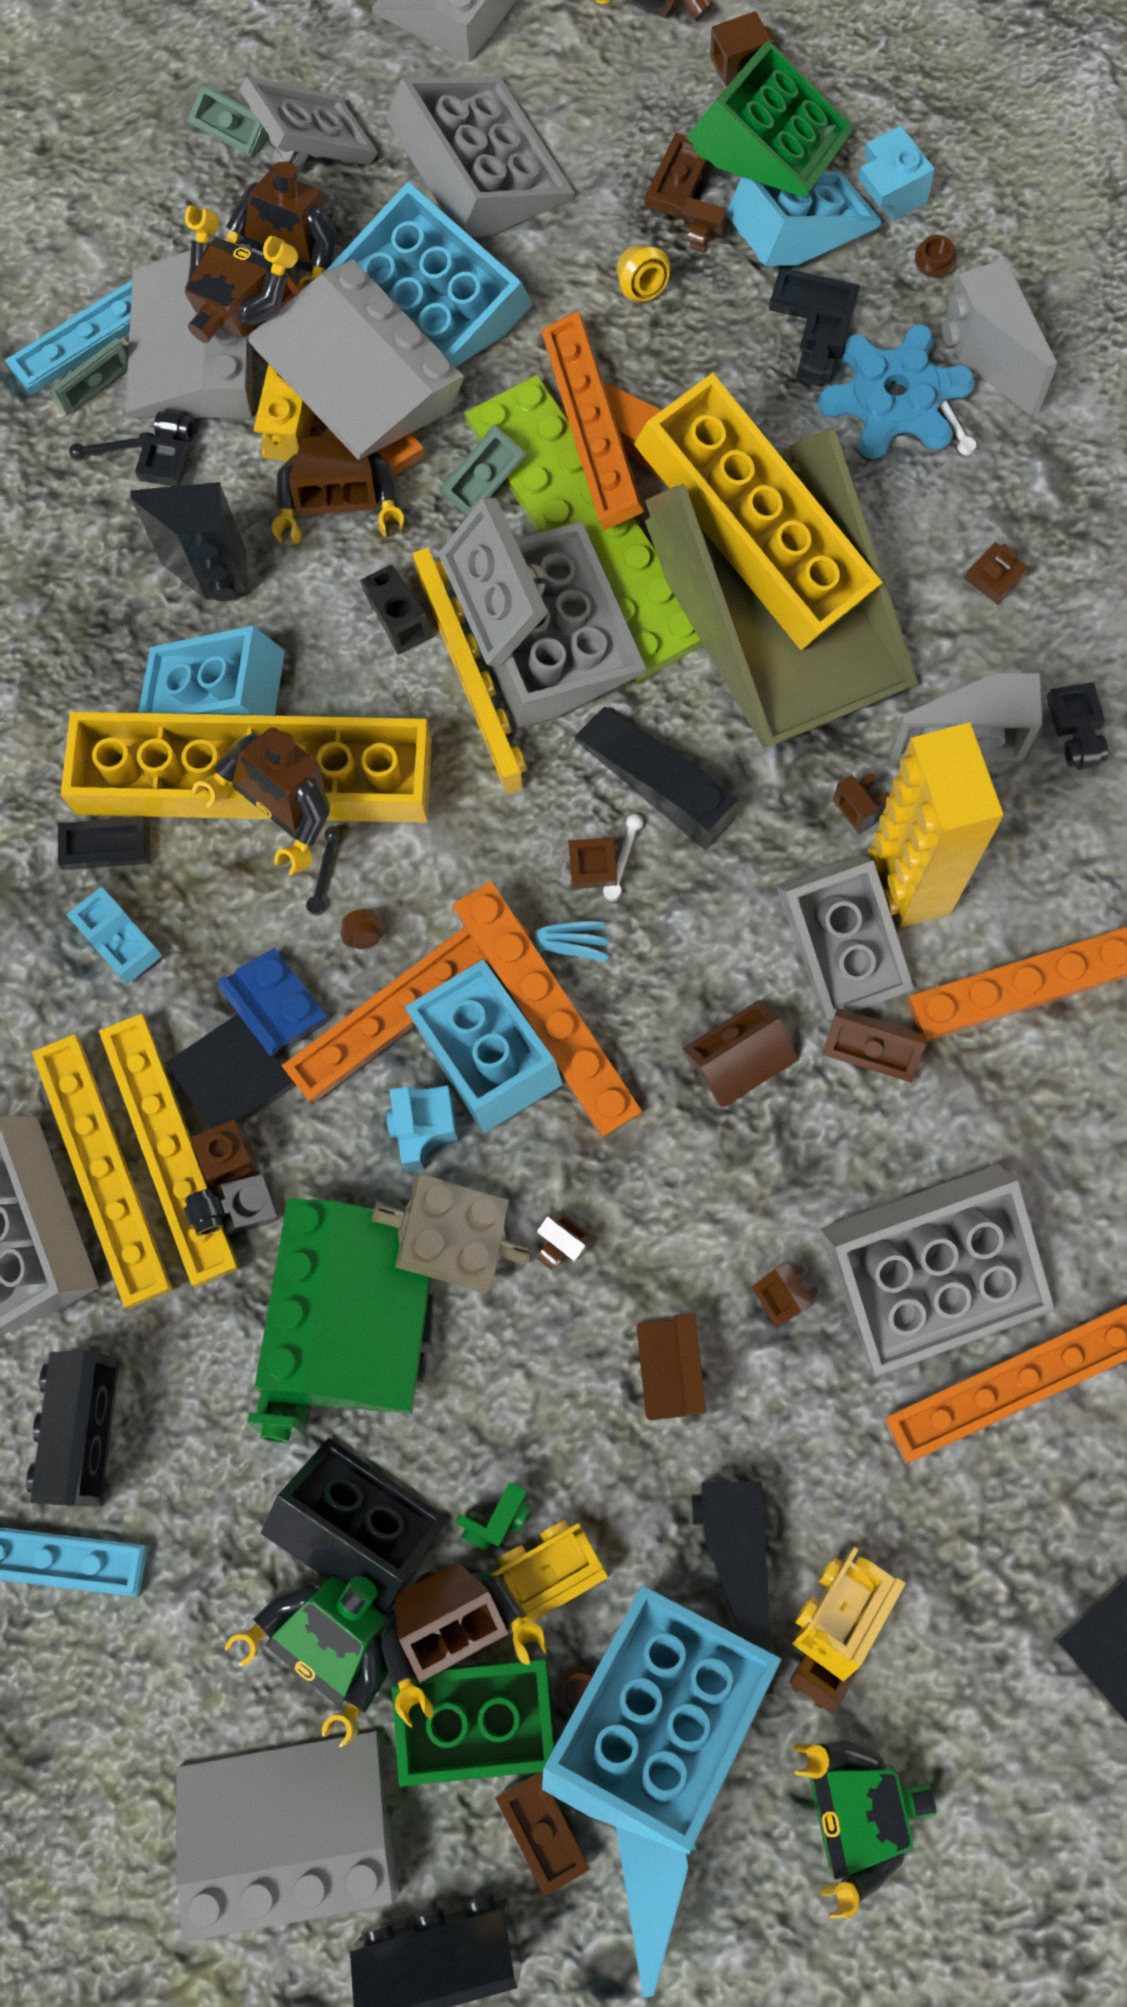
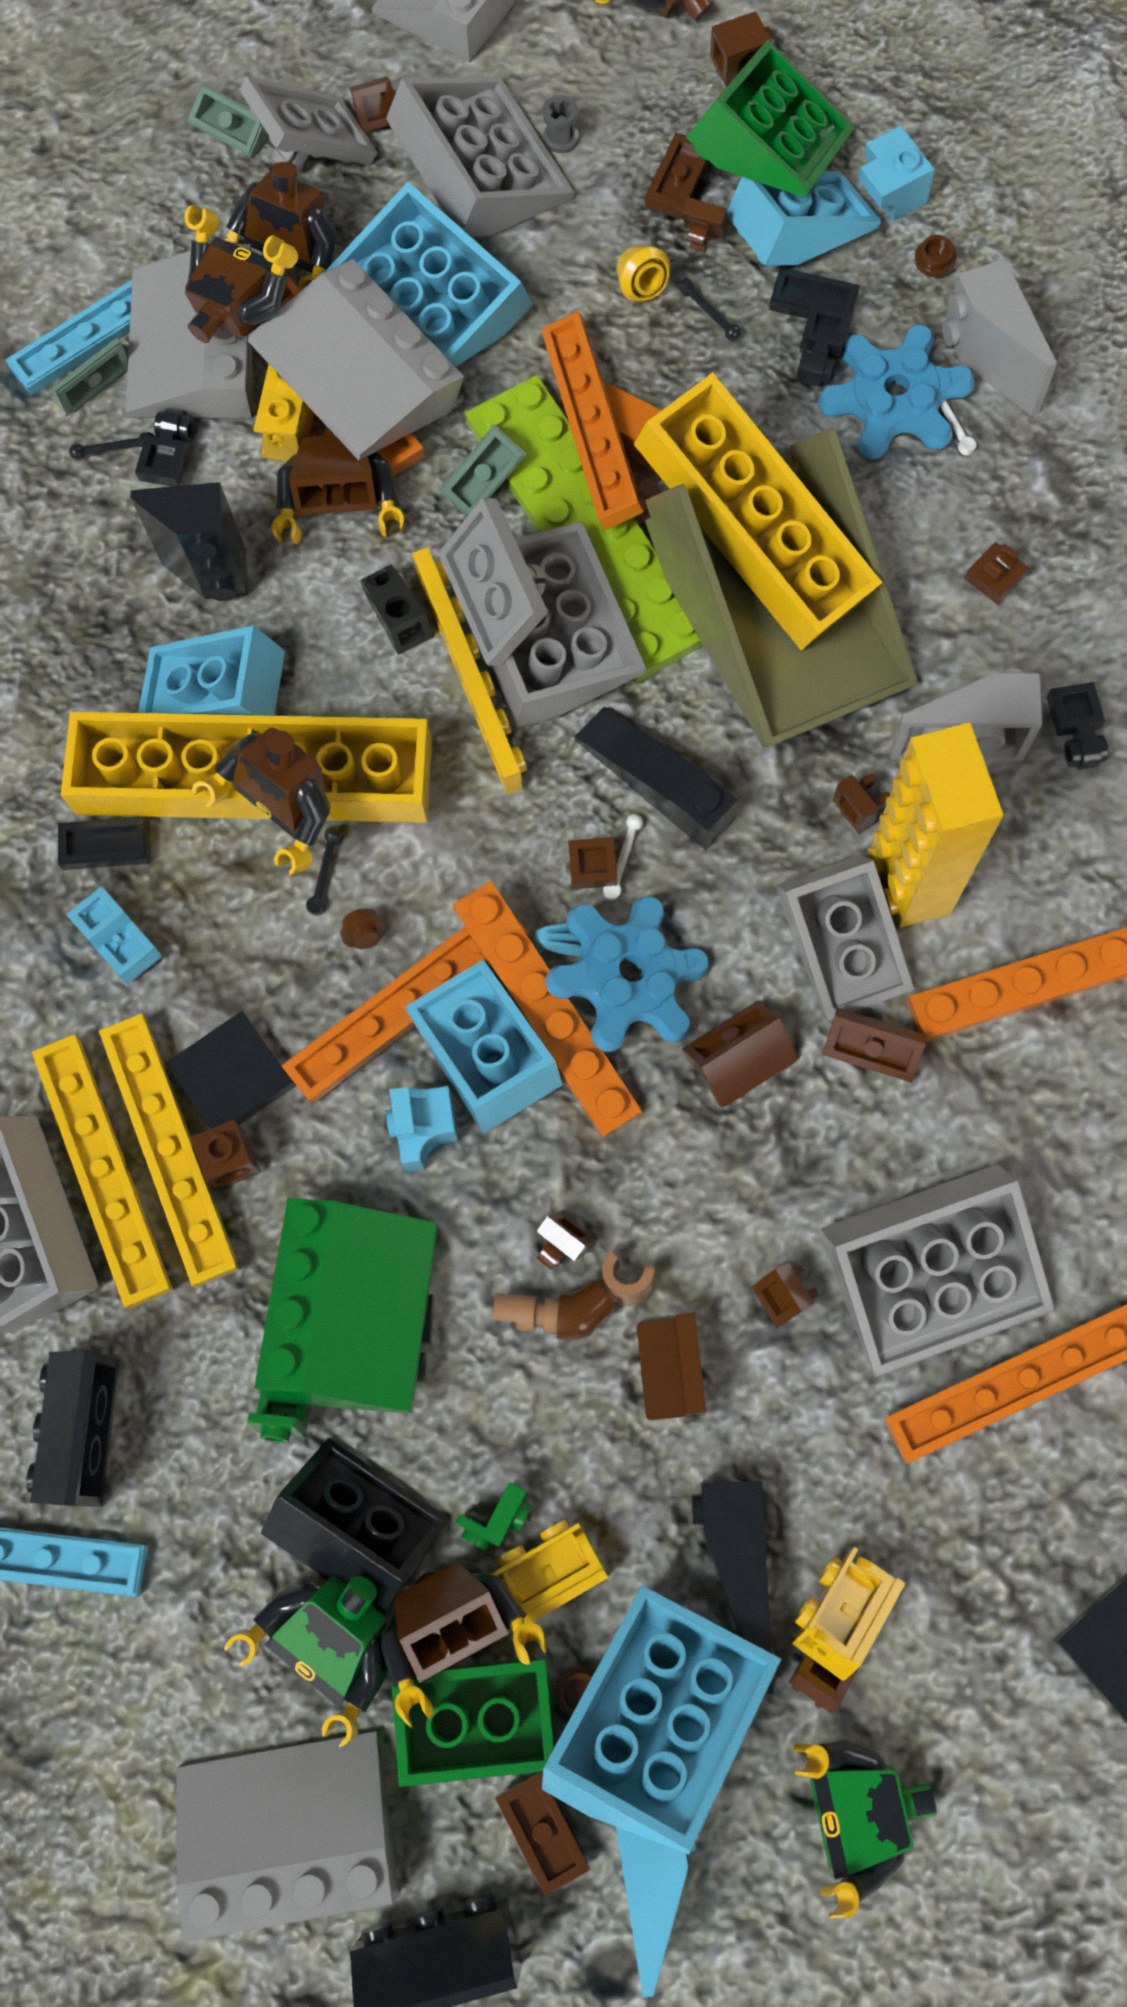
(239, 1203): black plate -> none
(272, 1001): blue plate -> none
(372, 103): none -> reddish brown tile
(451, 1233): dark tan plate -> none
(560, 115): none -> dark grey bush
(575, 1313): none -> piece
(615, 998): none -> dark azure plate
(687, 288): none -> black hinge

